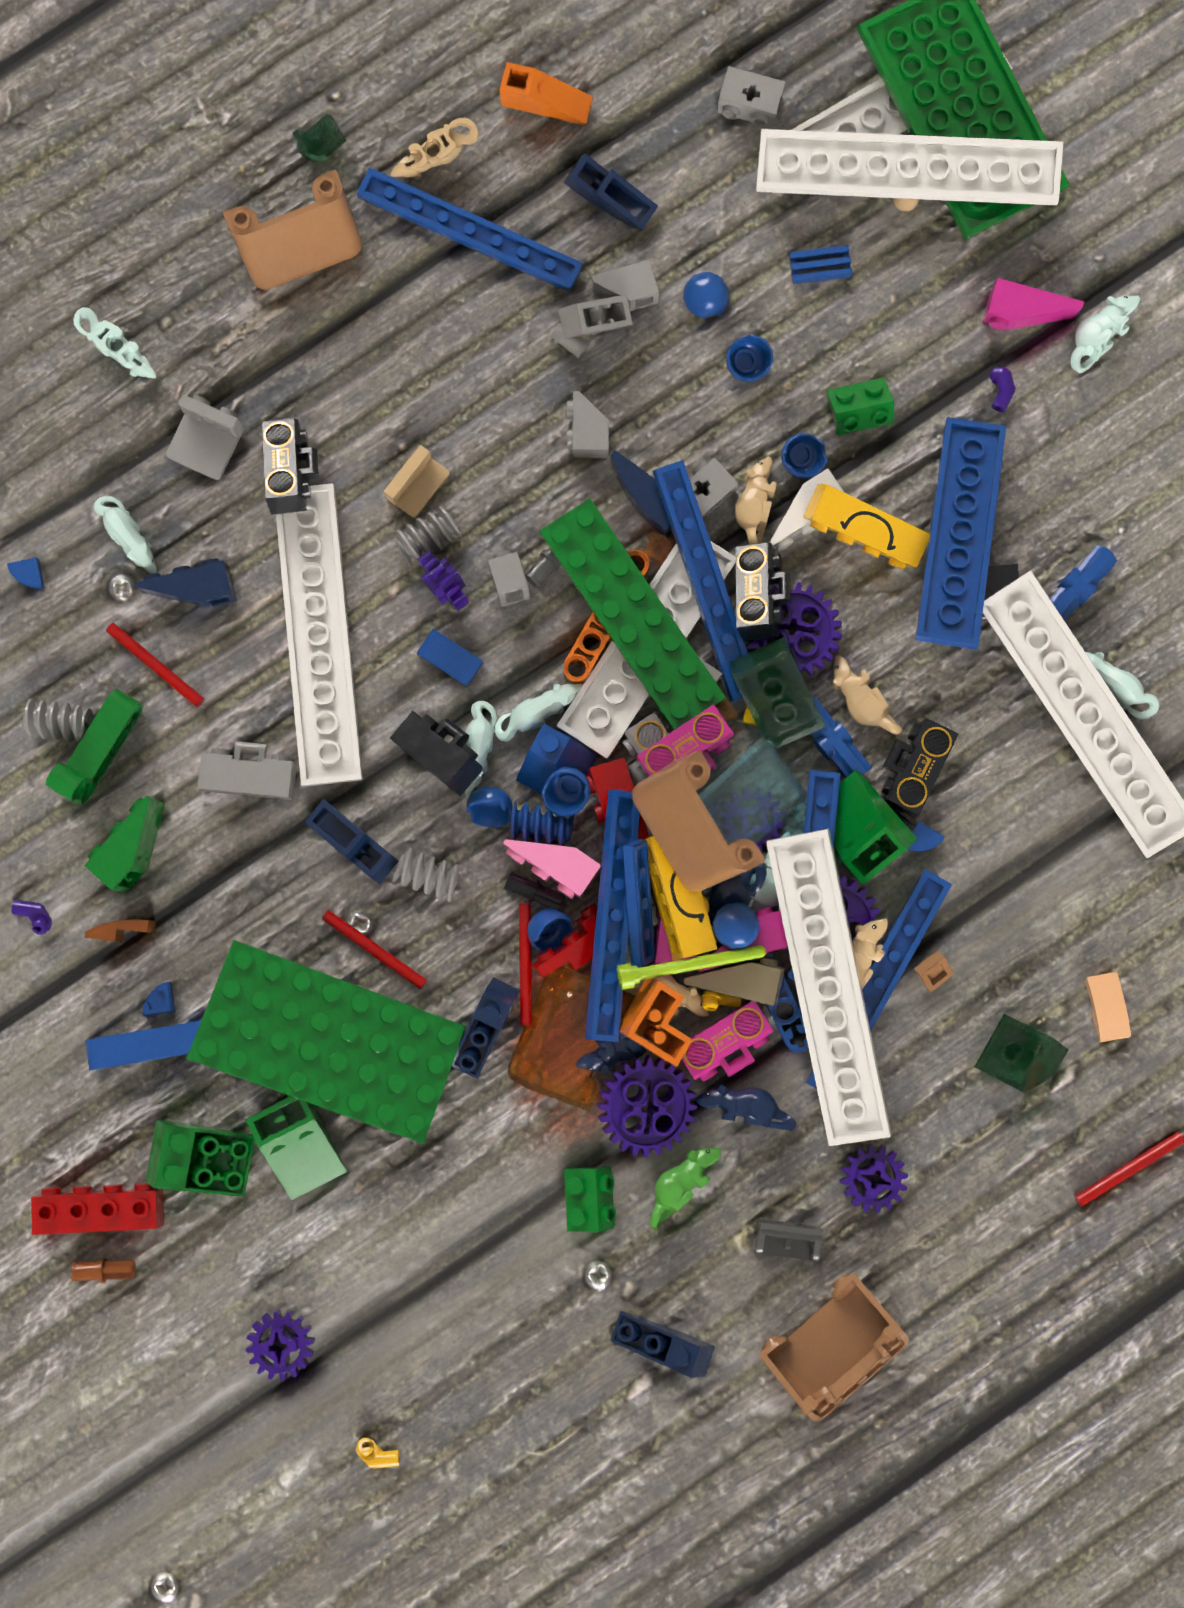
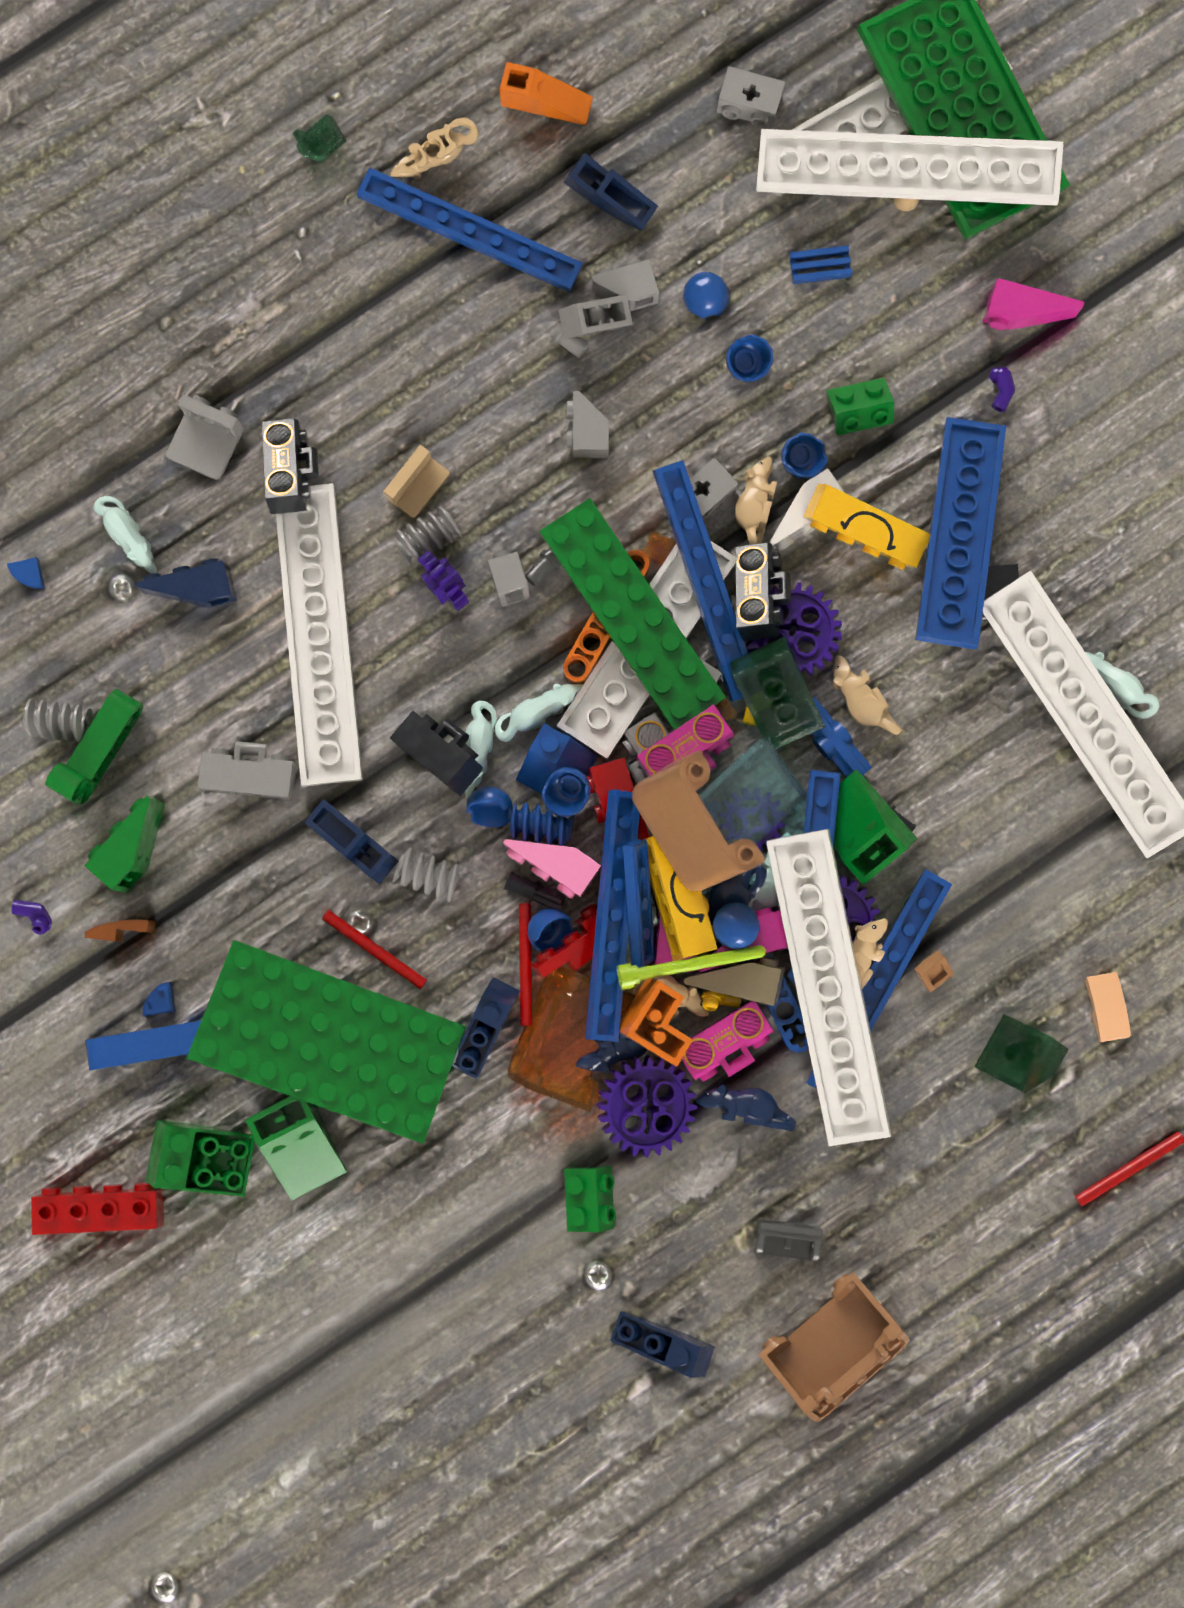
(103, 1270): dark orange axle -> none
(112, 343): light aqua animal -> none
(155, 665): red bar -> none
(279, 1331): dark purple gear -> none
(299, 239): medium nougat windscreen -> none
(375, 1456): yellow arm -> none
(450, 657): blue tile -> none
(641, 492): dark blue slope -> none
(675, 1184): bright green animal -> none
(877, 1164): dark purple gear -> none
(926, 758): black piece -> none
(926, 839): blue tile -> none
(1082, 581): blue piece -> none
(1095, 332): light aqua animal -> none

